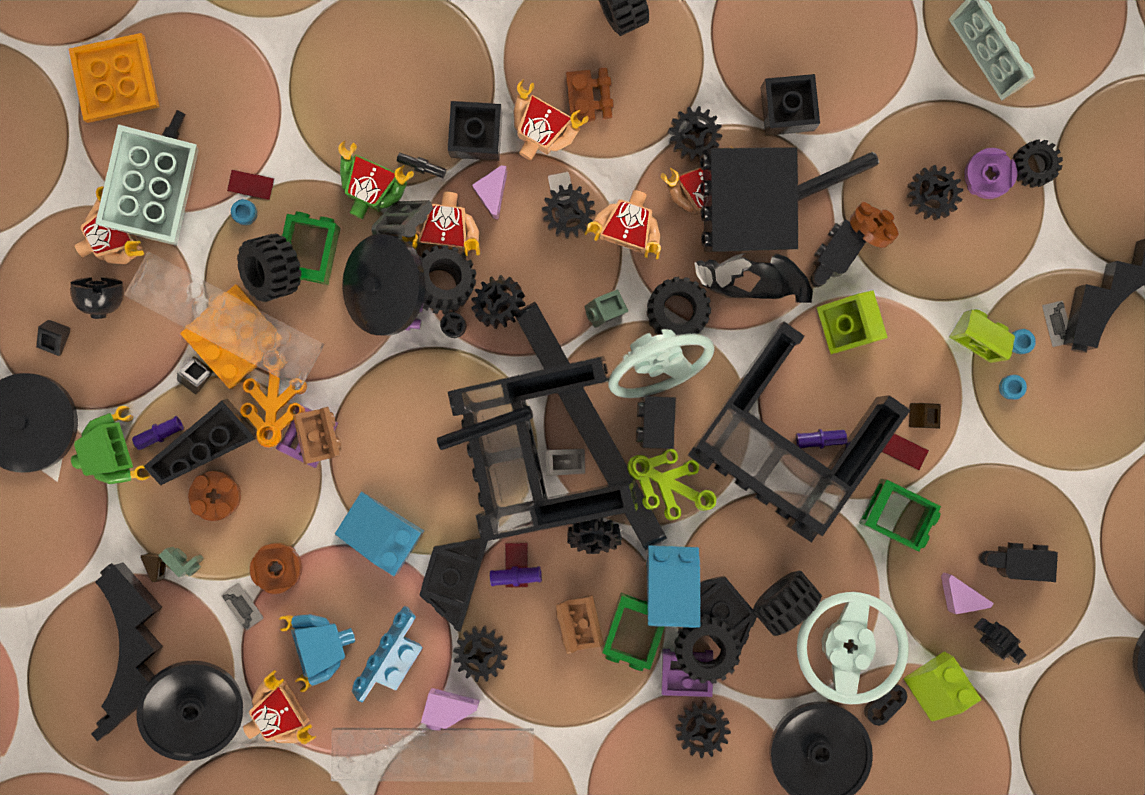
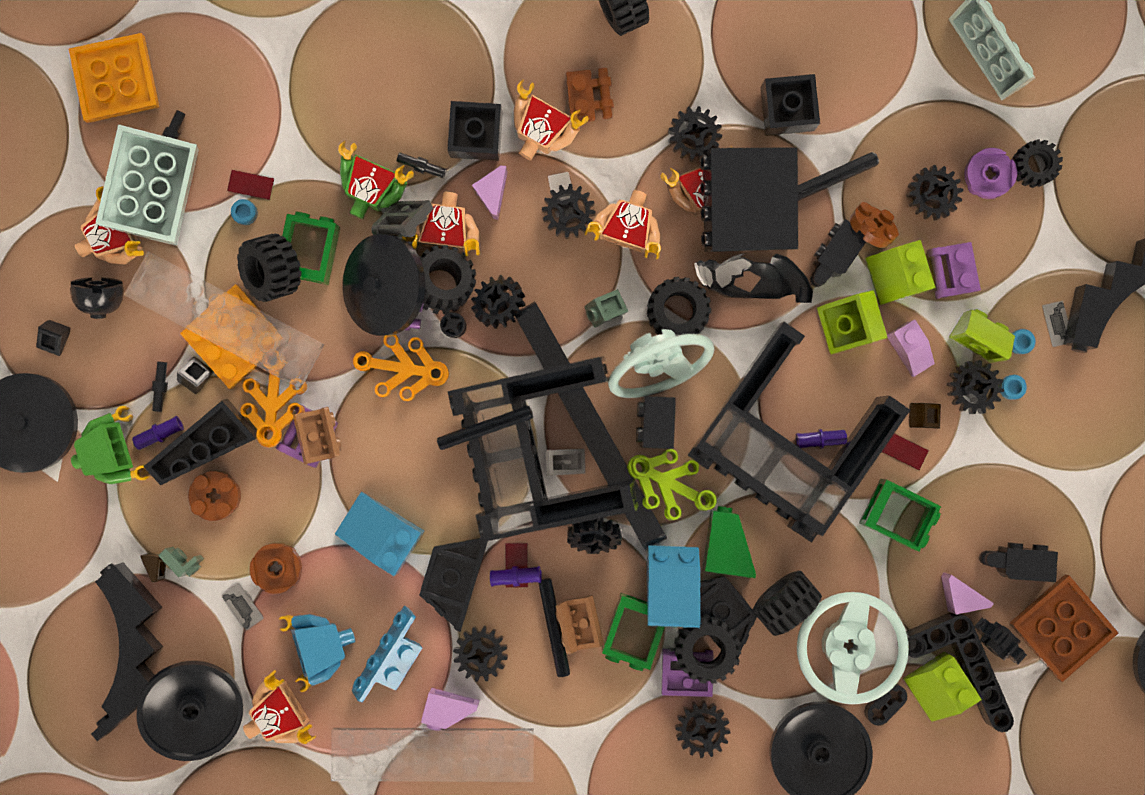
(159, 386): none -> black bar
(405, 368): none -> light orange plant
(554, 628): none -> black axle
(726, 545): none -> green slope
(900, 272): none -> lime slope
(912, 347): none -> lavender slope
(961, 270): none -> medium lavender plate
(968, 662): none -> black beam
(971, 378): none -> black gear
(1063, 628): none -> dark orange plate

